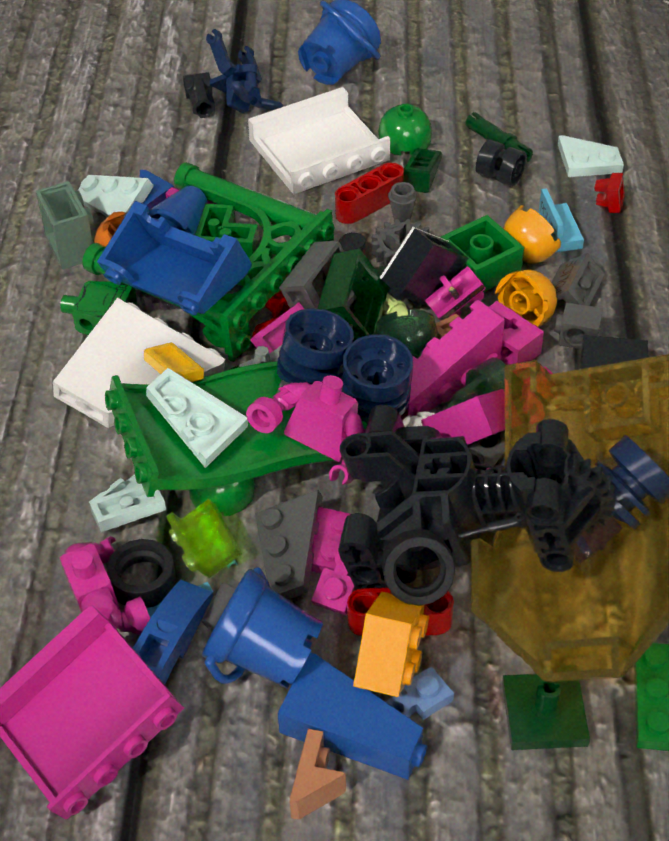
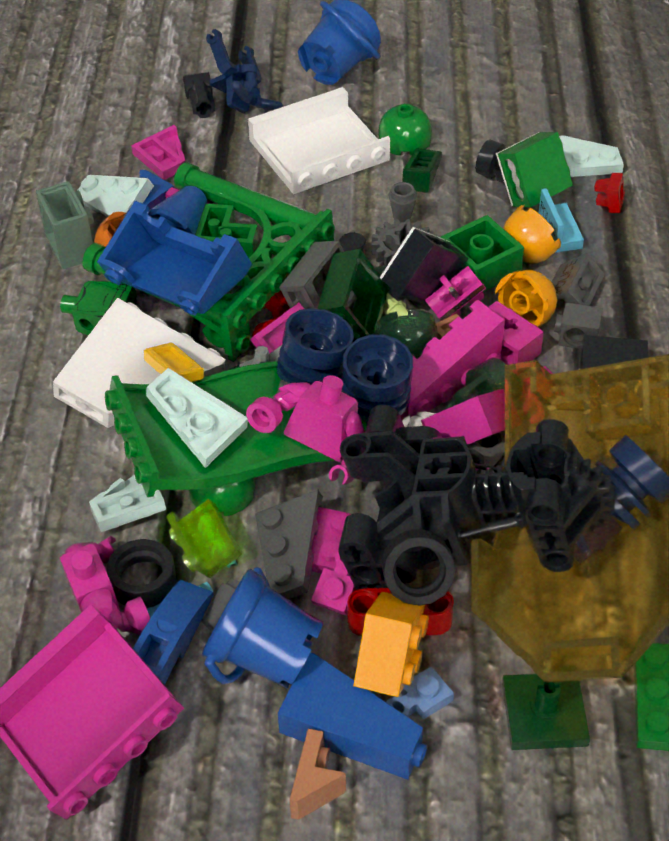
(161, 152): none -> dark pink wing
(366, 193): red beam -> none
(490, 131): dark green pin -> none
(533, 166): none -> green piece

